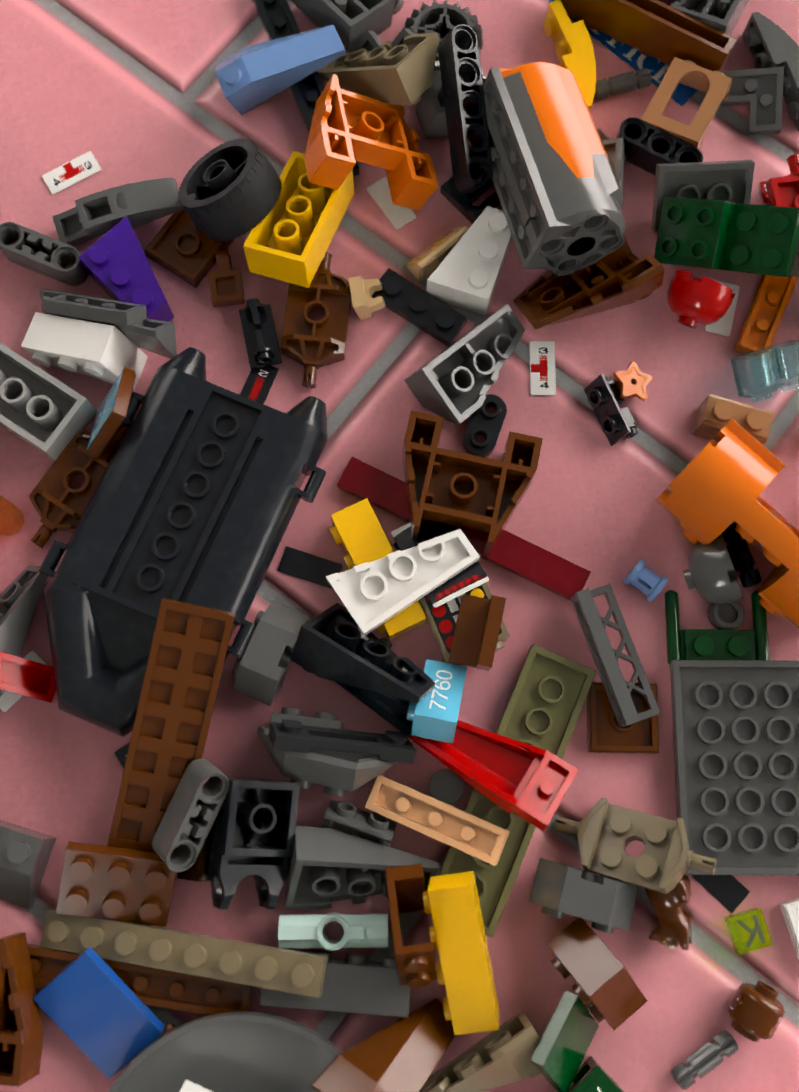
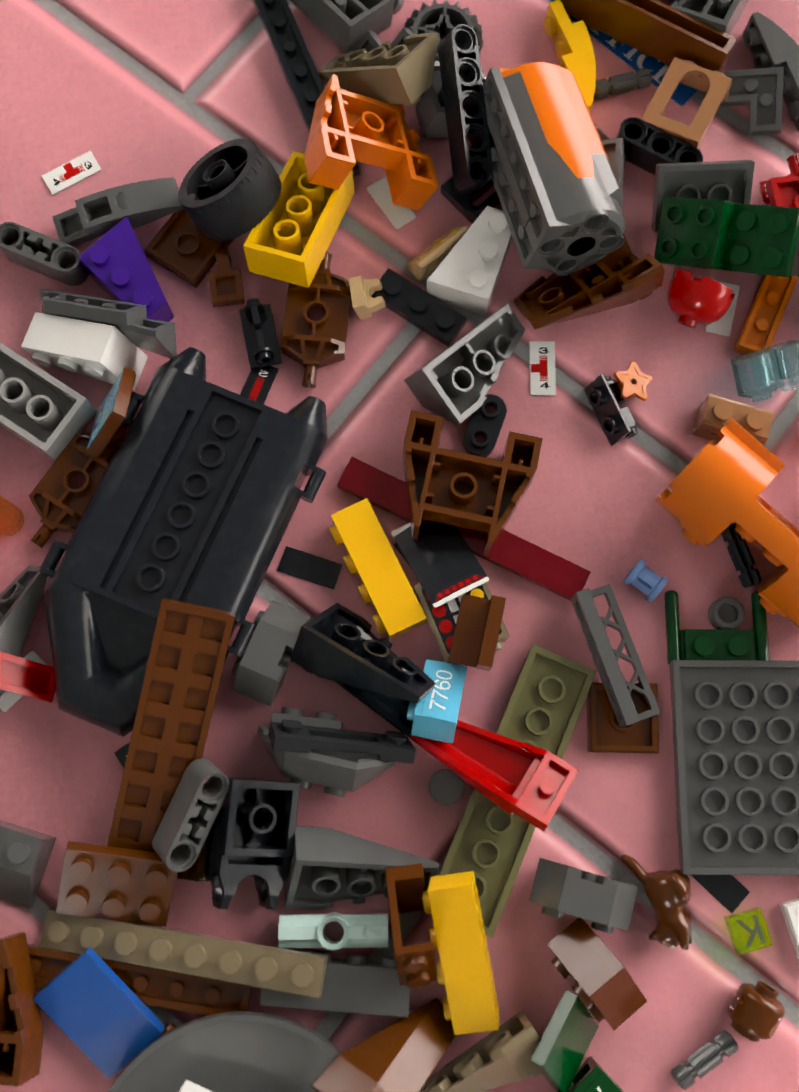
(274, 65): medium blue wedge -> none
(348, 819): dark grey hinge -> none
(393, 583): white wing -> none
(437, 819): light nougat plate -> none
(610, 828): dark tan plate -> none
(713, 573): dark grey cylinder -> none

